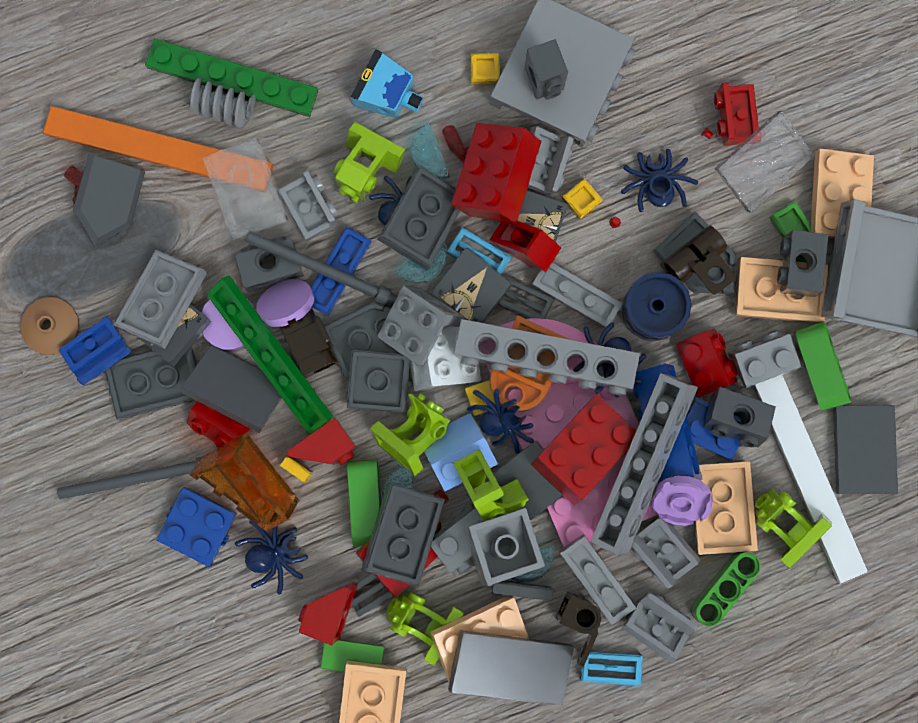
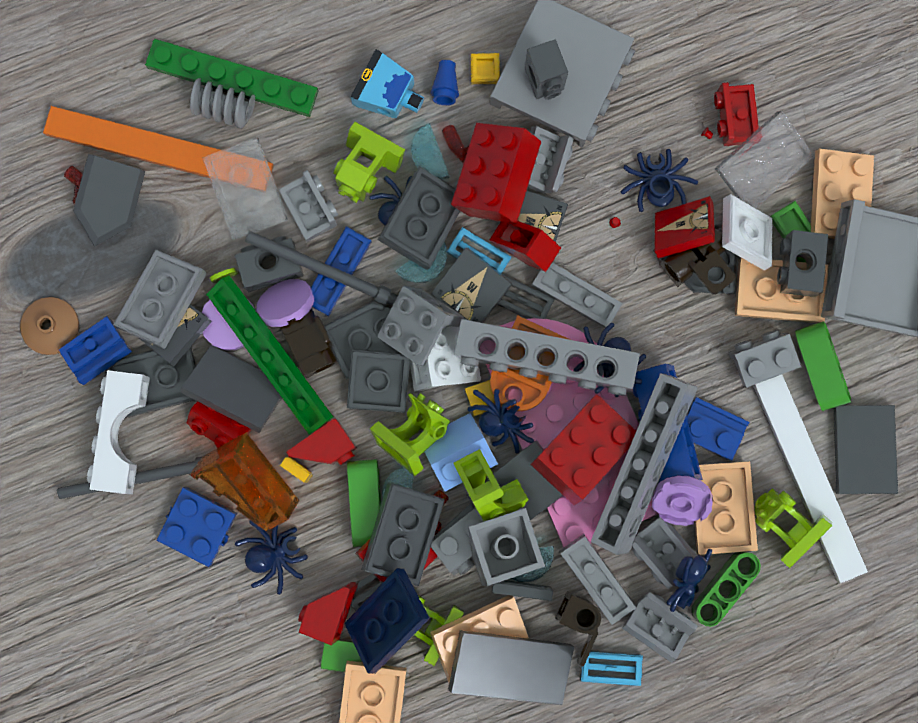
(121, 396): none -> white arch
(216, 277): none -> lime piece
(386, 621): none -> dark blue tile
(445, 84): none -> blue cone
(582, 199): yellow tile -> none
(661, 290): dark blue wheel -> none
(684, 227): none -> red tile
(691, 572): none -> dark blue animal
(707, 362): red bracket -> none
(747, 232): none -> white tile
(755, 414): dark grey brick -> none

